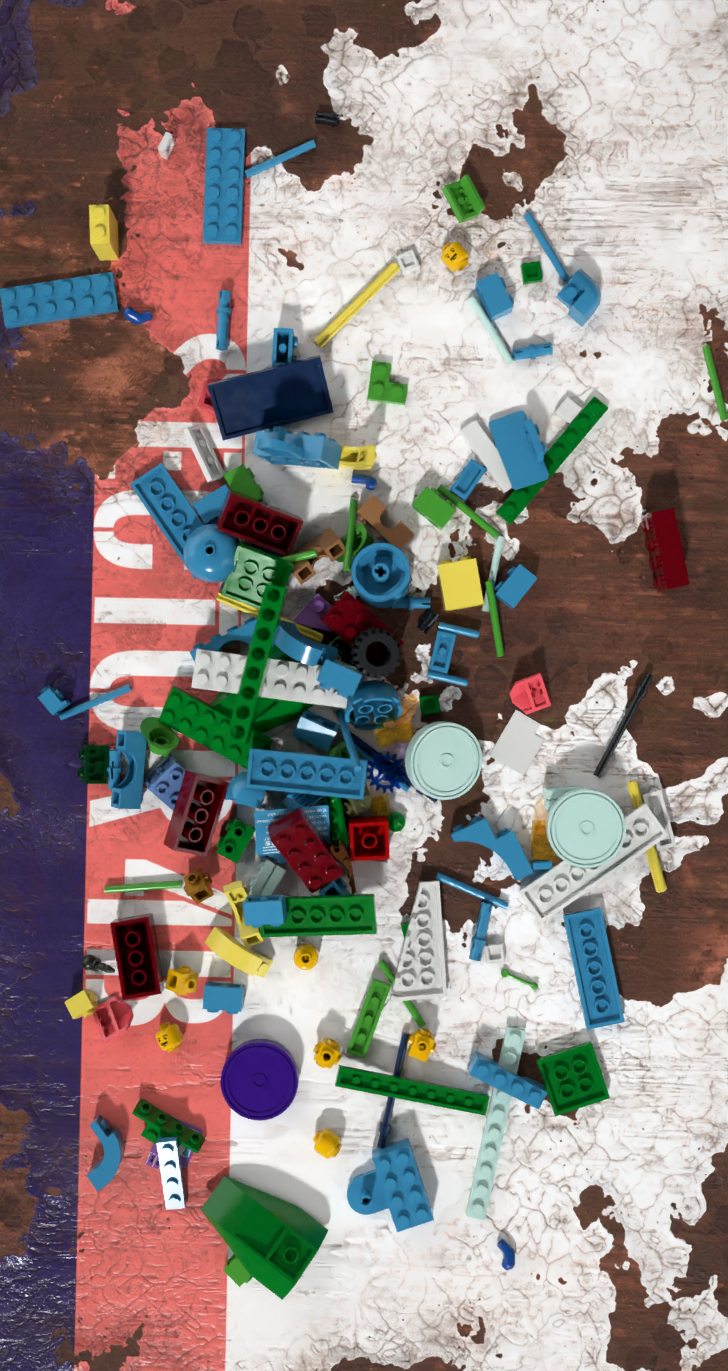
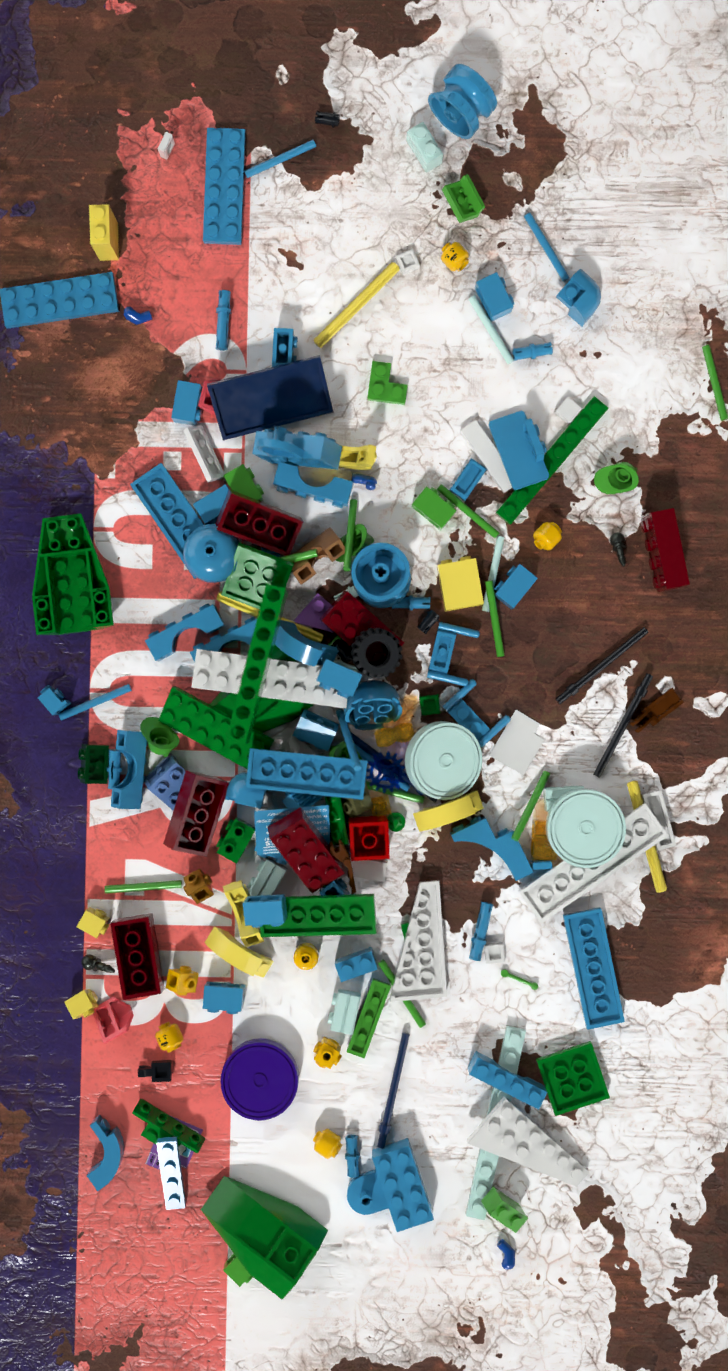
(69, 580): none -> green wedge
(94, 922): none -> light yellow brick
(159, 1070): none -> black plate
(163, 643): none -> dark azure arch
(186, 403): none -> dark azure brick
(336, 492): none -> dark azure arch
(345, 1011): none -> light aqua brick
(352, 1156): none -> dark azure pin
(356, 964): none -> dark azure brick
(371, 513): medium nougat arch -> none
(398, 793): none -> bright green bar
(412, 1090): green plate -> none
(419, 1050): yellow brick -> none
(424, 147): none -> light aqua brick
(448, 812): none -> light yellow arch
(463, 101): none -> dark azure piece
(467, 718): none -> dark azure plate
(471, 890): dark azure bar -> none
(504, 1209): none -> bright green brick
(518, 1139): none -> white wing
(530, 694): coral slope -> none
(530, 806): none -> bright green bar
(531, 272): green tile -> none
(547, 536): none -> yellow head
(573, 689): none -> black bar
(616, 478): none -> bright green piece
(617, 541): none -> pearl dark grey bar
(658, 709): none -> reddish brown arm

